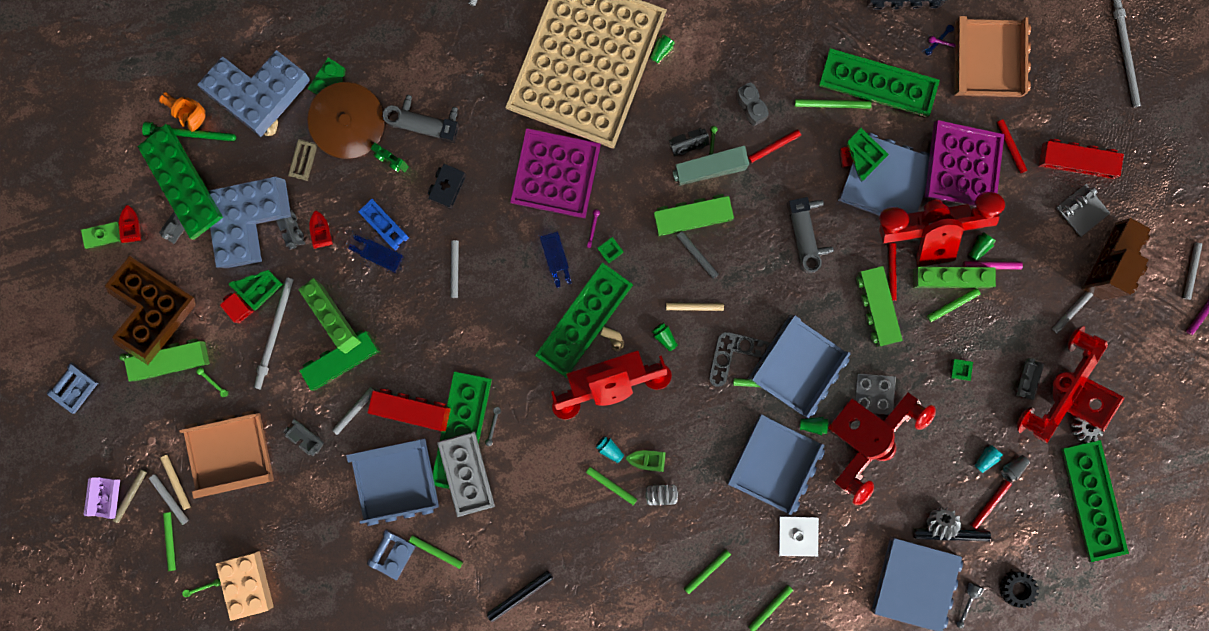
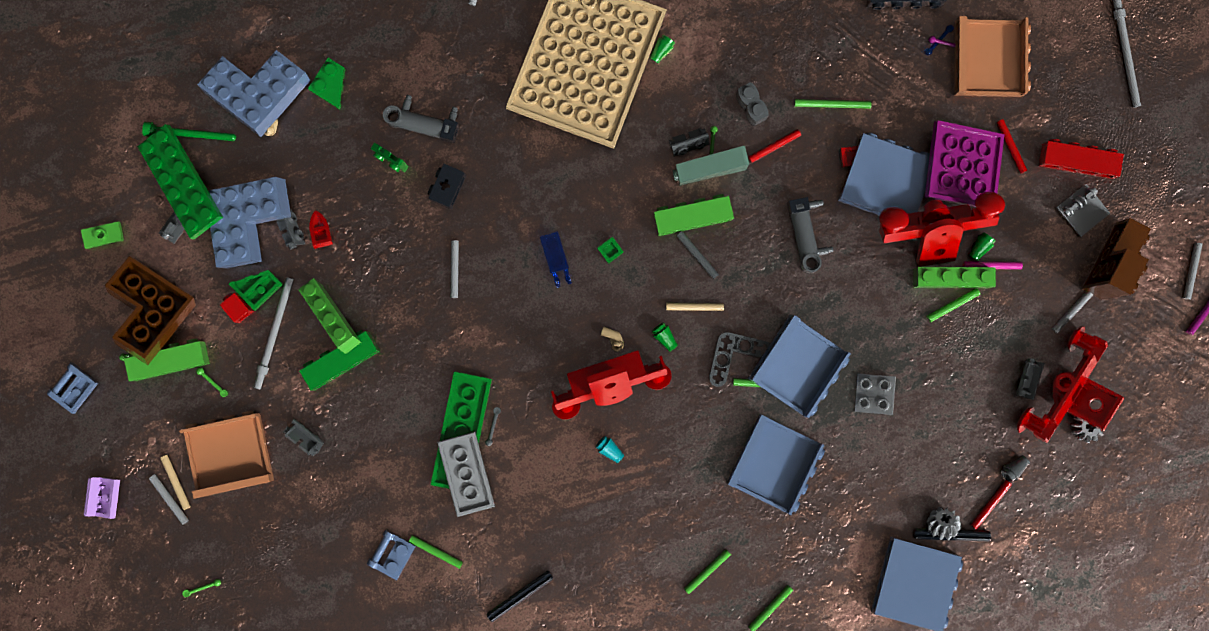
(129, 226): red plate -> none
(129, 495): dark tan bar -> none
(169, 541): bright green bar -> none
(185, 109): orange piece -> none
(244, 585): light nougat brick -> none
(309, 162): dark tan tile -> none
(346, 120): reddish brown dish -> none
(353, 411): light grey bar -> none
(378, 254): clear blue hinge -> none
(383, 224): blue plate -> none
(394, 482): sand blue panel -> none
(408, 410): red brick -> none
(555, 173): magenta plate -> none
(584, 320): green plate -> none
(596, 213): magenta hinge -> none
(612, 486): bright green bar -> none
(647, 460): bright green plate -> none
(661, 495): light grey gear -> none
(798, 536): white plate -> none
(815, 425): green cone -> none
(865, 153): green wing -> none
(873, 439): red piece -> none
(879, 82): green plate -> none
(879, 306): bright green brick -> none
(892, 271): red bar -> none
(961, 369): green plate -> none
(974, 592): dark grey hinge -> none
(988, 458): teal cone -> none
(1007, 589): black tyre -> none
(1094, 501): green plate -> none

